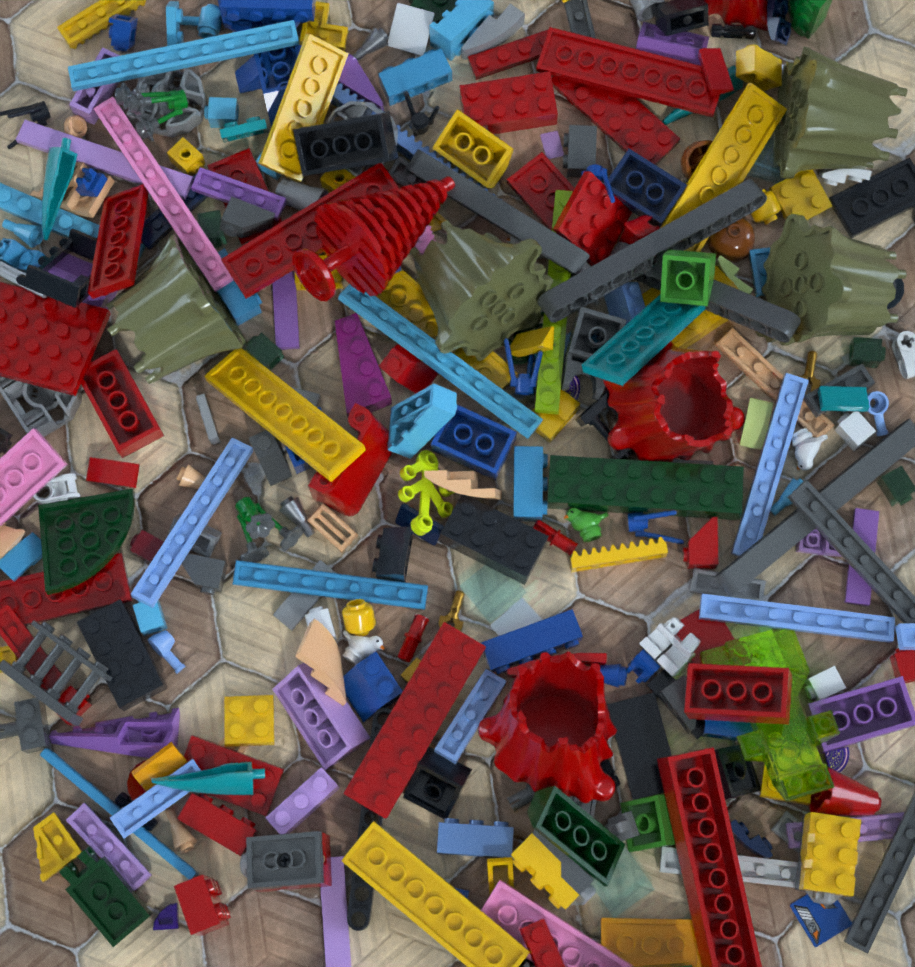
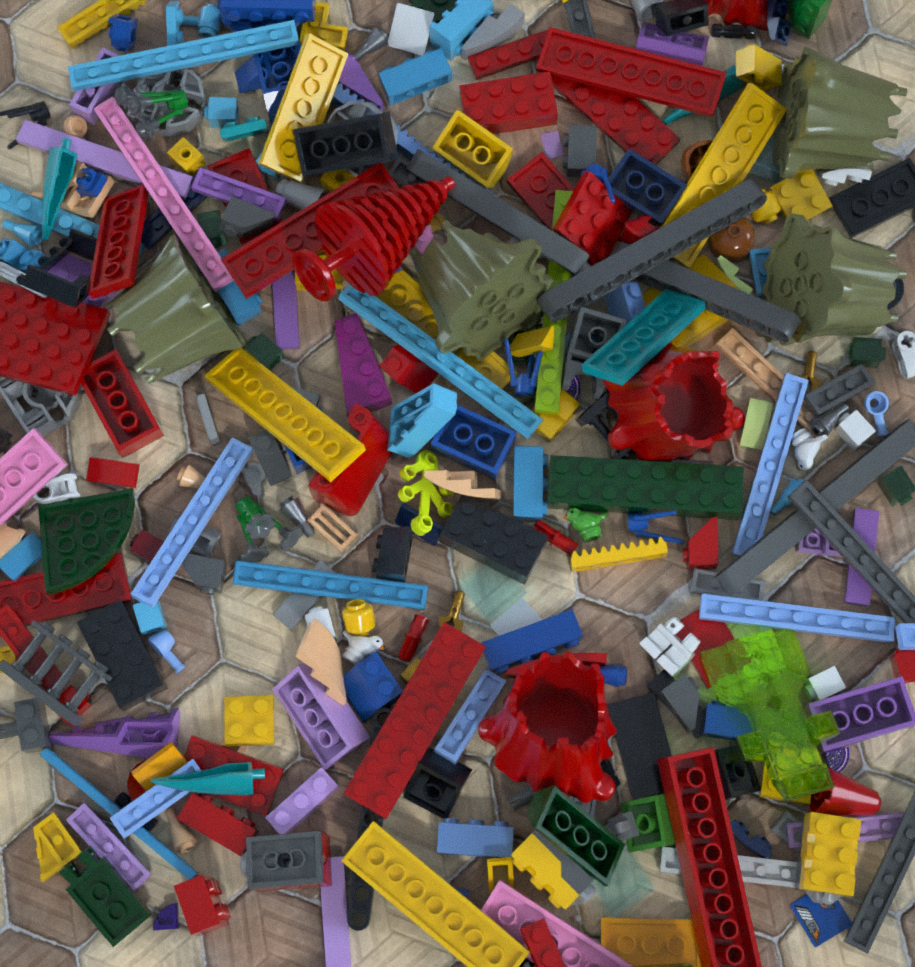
(419, 121): black plant -> none
(643, 666): blue tile -> none
(687, 277): bright green slope -> none
(715, 71): red slope -> none
(738, 693): red brick -> none
(825, 423): none -> flat silver cone
(843, 398): teal tile -> none

